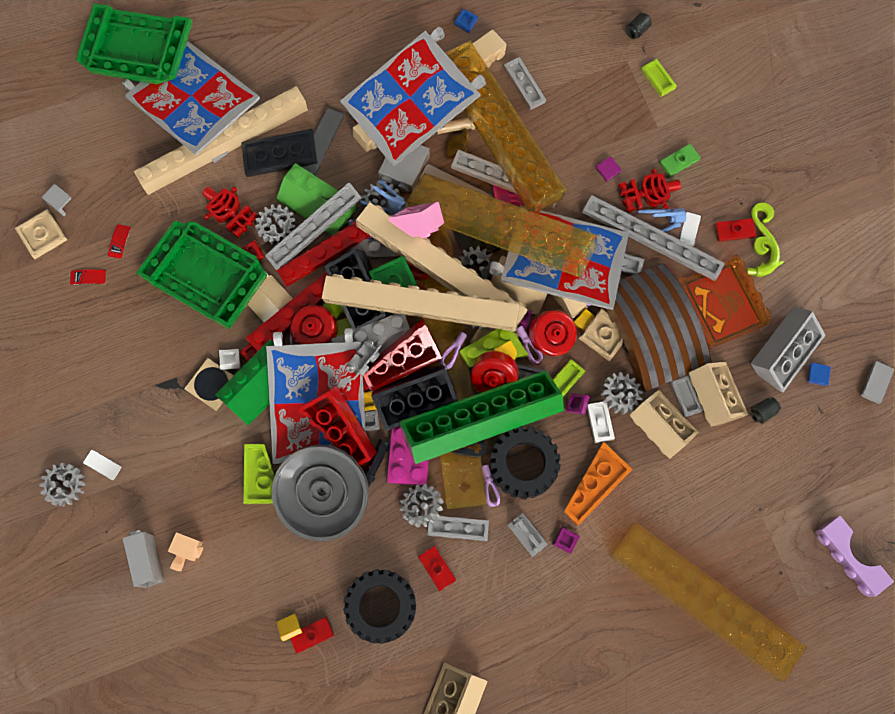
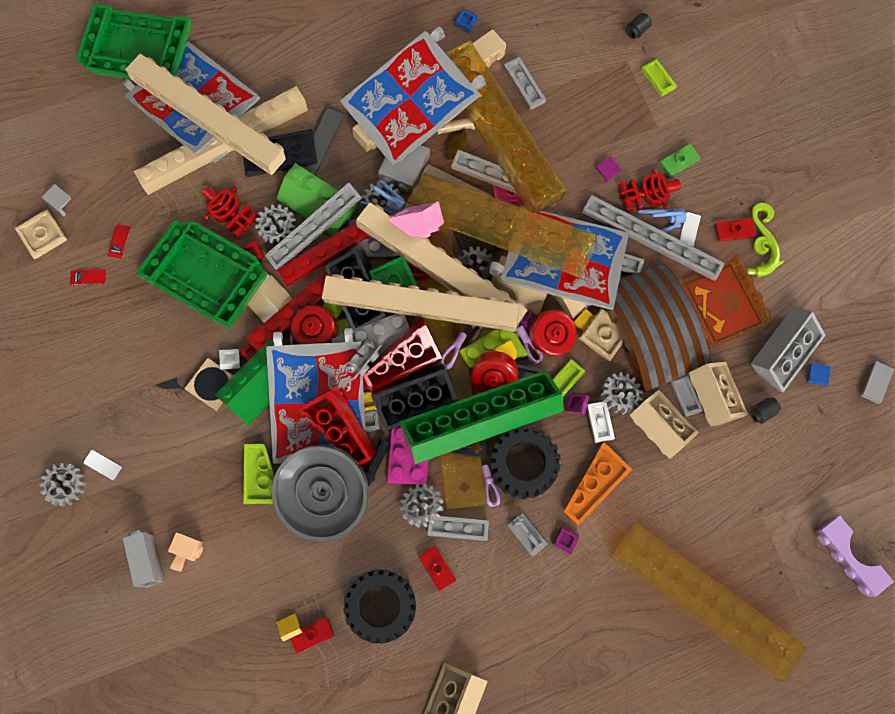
(206, 114): none -> tan brick

